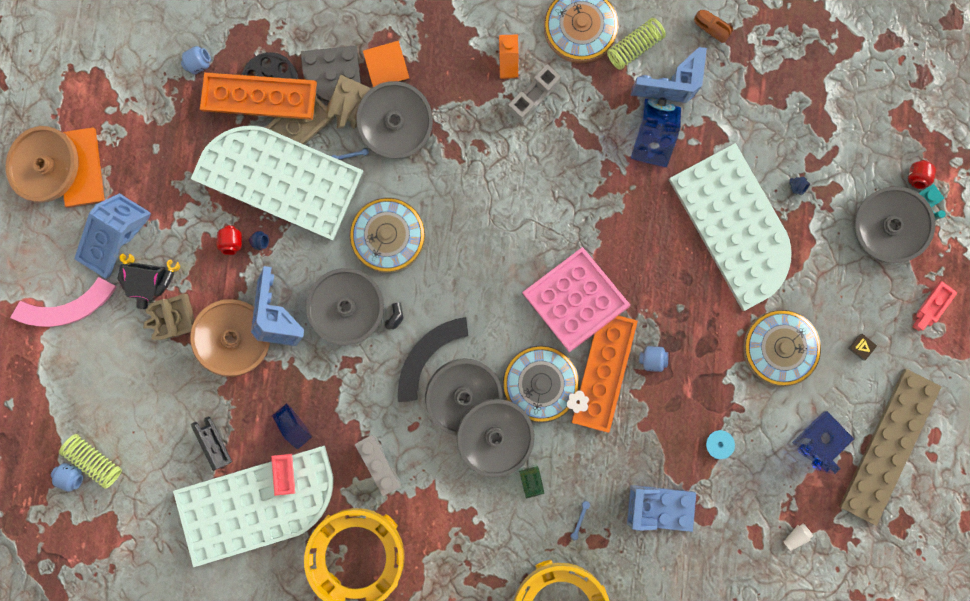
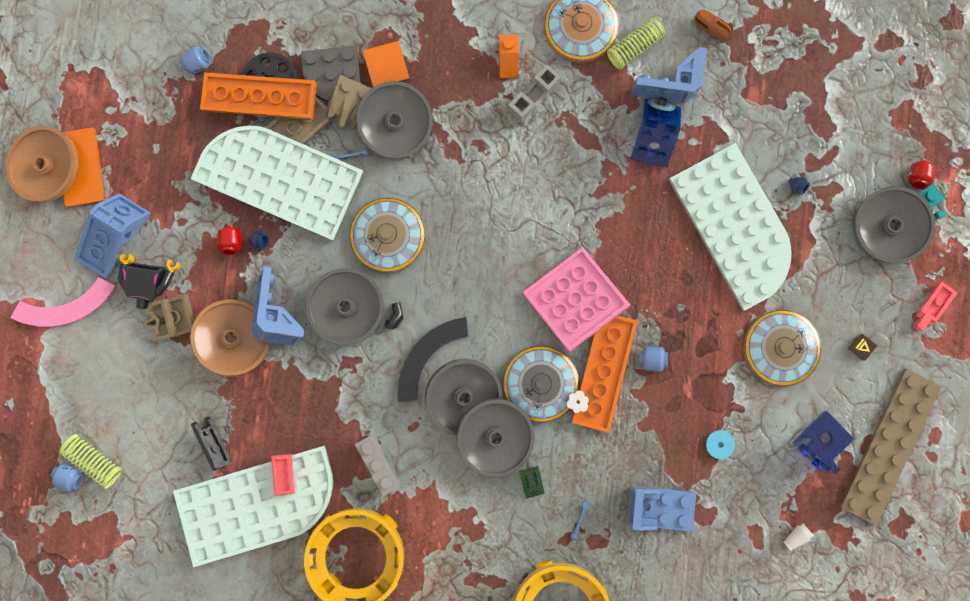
(291, 426): clear blue slope -> none

